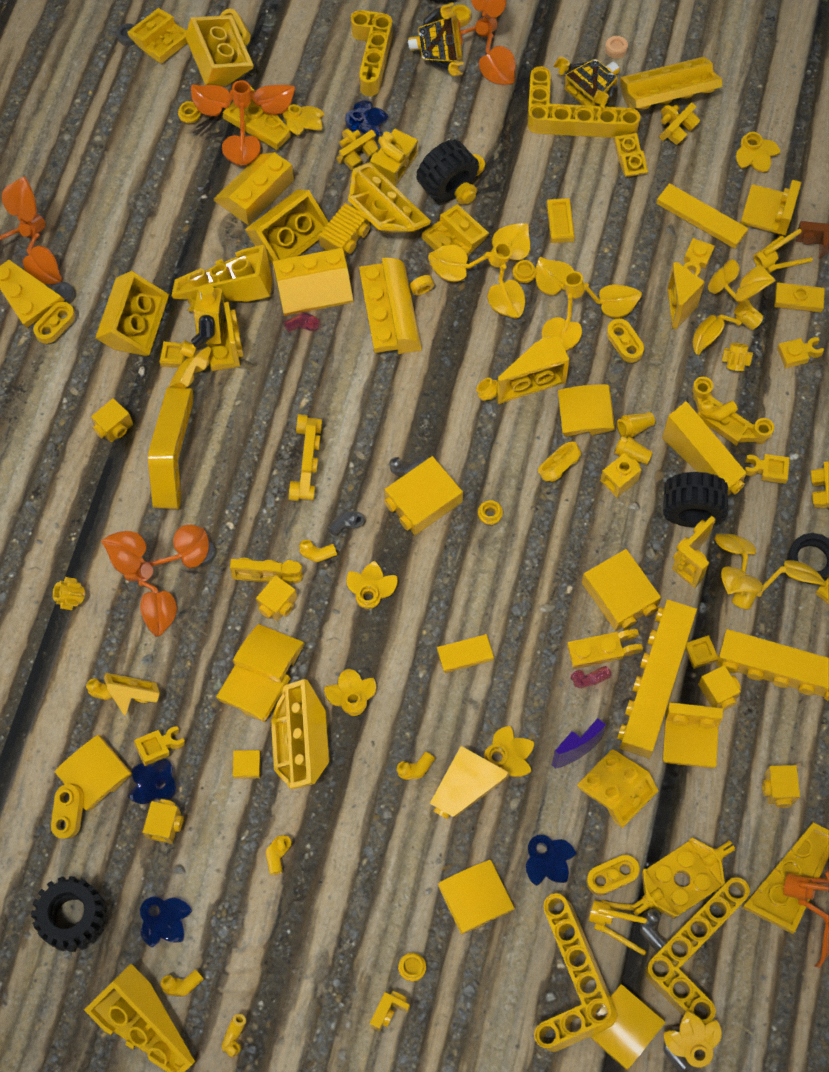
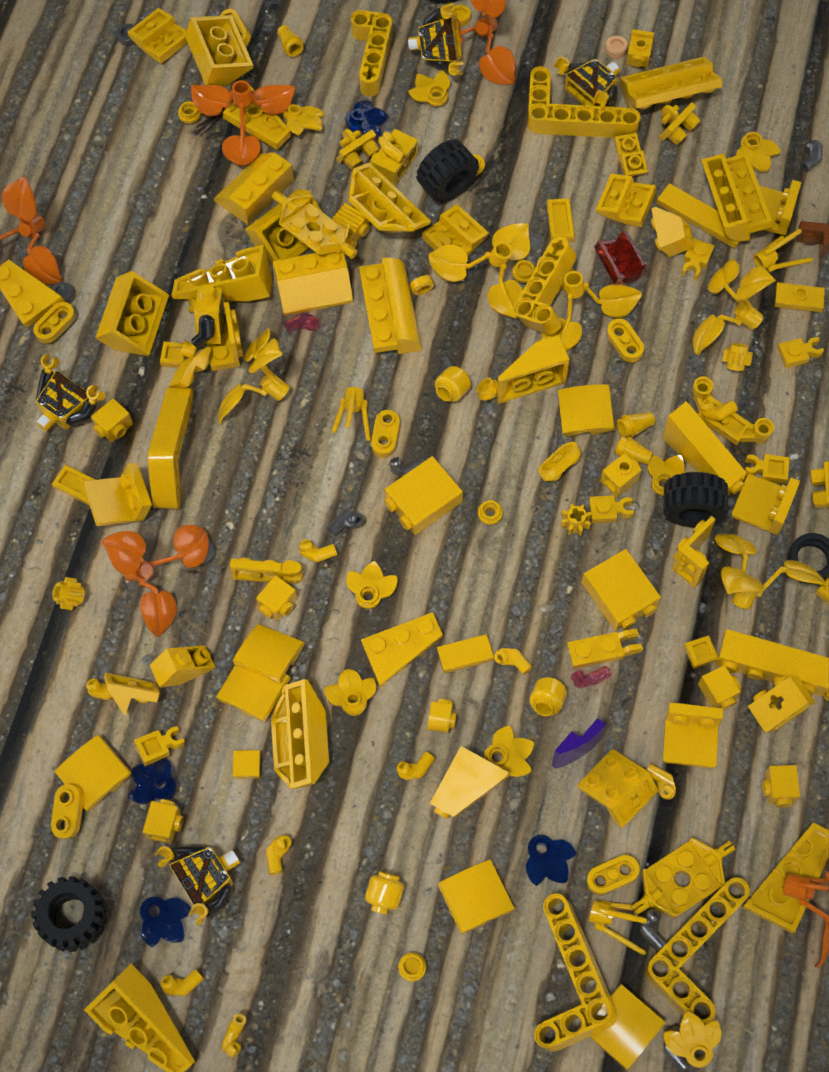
(62, 399): none -> torso
(71, 483): none -> yellow tile
(119, 498): none -> yellow bracket
(181, 665): none -> yellow slope
(201, 876): none -> torso
(272, 384): none -> yellow plant
(291, 43): none -> yellow cone
(300, 215): none -> yellow plate
(309, 427): yellow plate -> none
(353, 402): none -> yellow plant
(384, 892): none -> yellow head
(384, 1014): yellow bracket -> none
(387, 432): none -> yellow plate
(399, 645): none -> yellow wing
(431, 90): none -> yellow plate
(441, 716): none -> yellow plate
(452, 384): none -> yellow head
(465, 193): yellow plate -> none
(513, 657): none -> yellow arm
(535, 300): none -> yellow beam
(548, 696): none -> yellow head
(576, 519): none -> yellow gear
(605, 509): none -> yellow plate
(621, 258): none -> clear red bracket
(626, 200): none -> yellow slope
(640, 48): none -> yellow brick
(657, 680): yellow brick -> none
(663, 470): none -> yellow plate
(664, 781): none -> yellow arm
(672, 232): none -> yellow slope
(683, 293): yellow slope -> none
(737, 195): none -> yellow brick
(764, 503): none -> yellow bracket
(795, 702): none -> yellow brick
(815, 151): none -> flat silver arm

